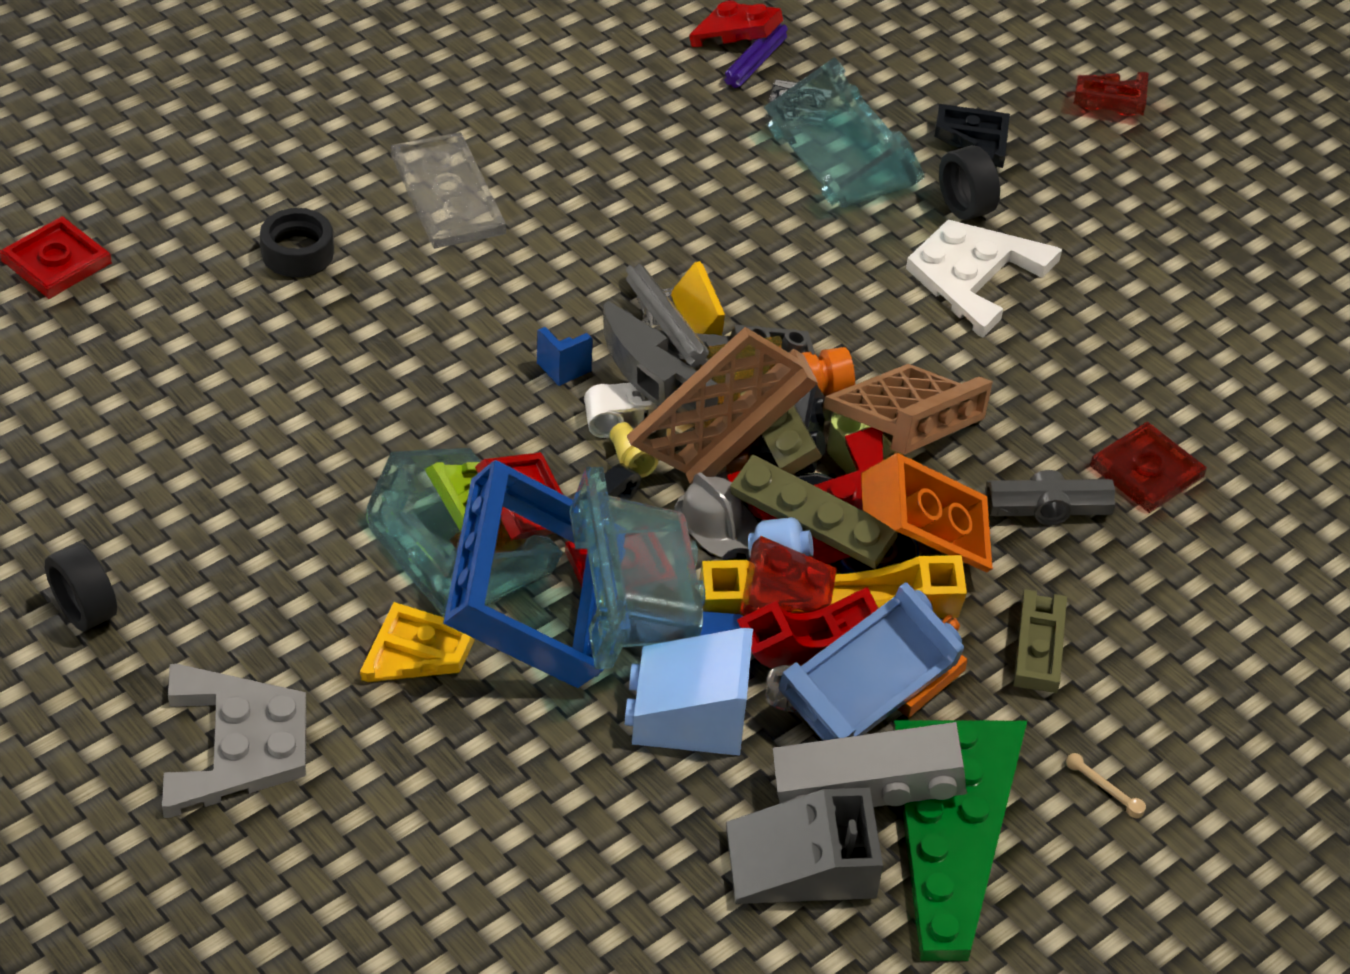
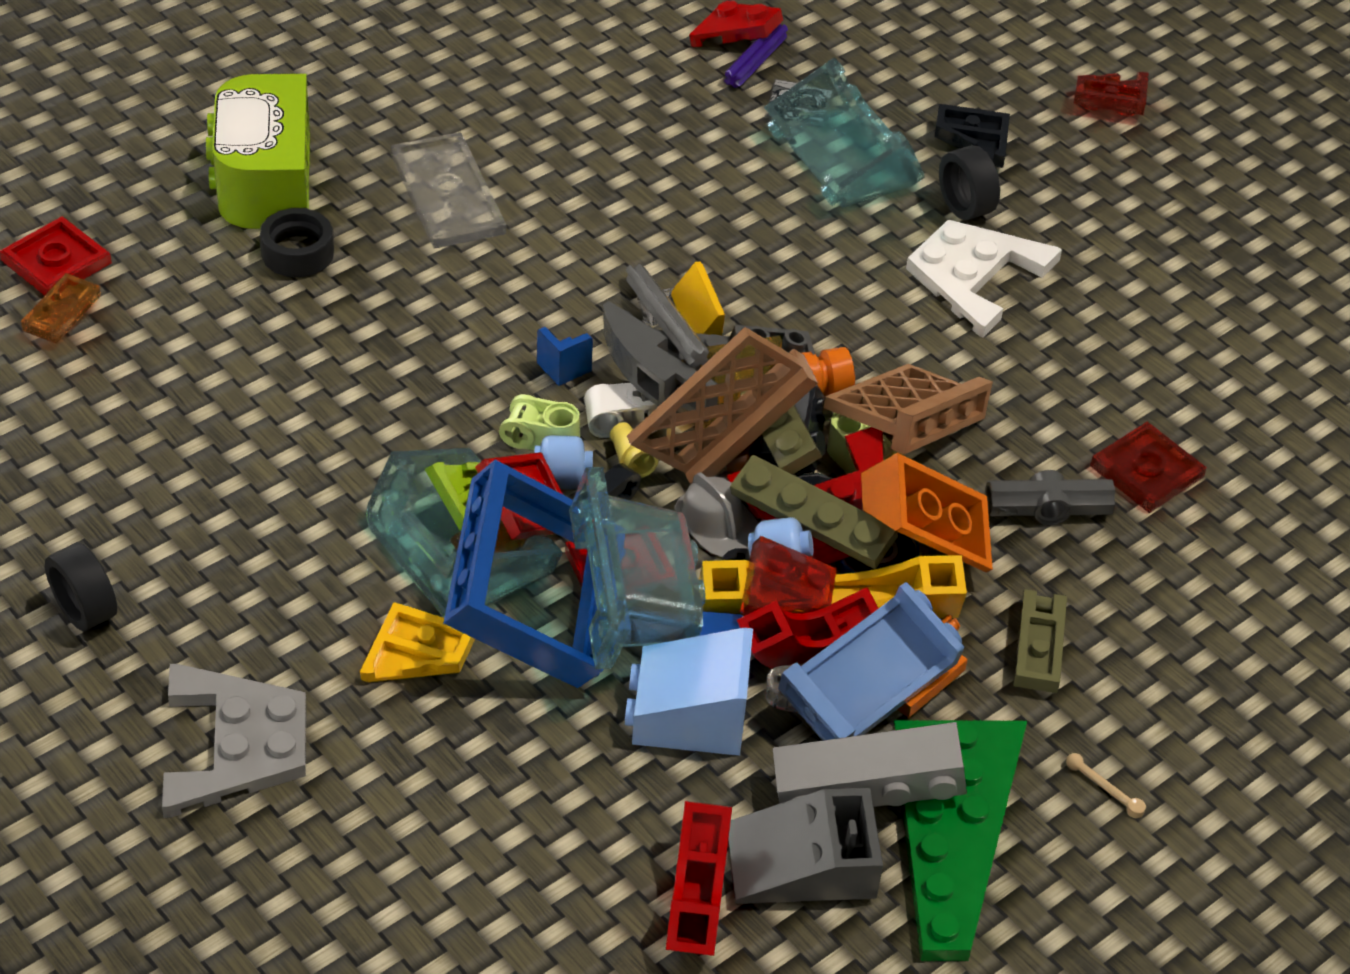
(61, 308): none -> clear orange plate
(259, 147): none -> lime brick
(538, 421): none -> yellowish green piece
(566, 459): none -> light blue head
(699, 878): none -> red arch

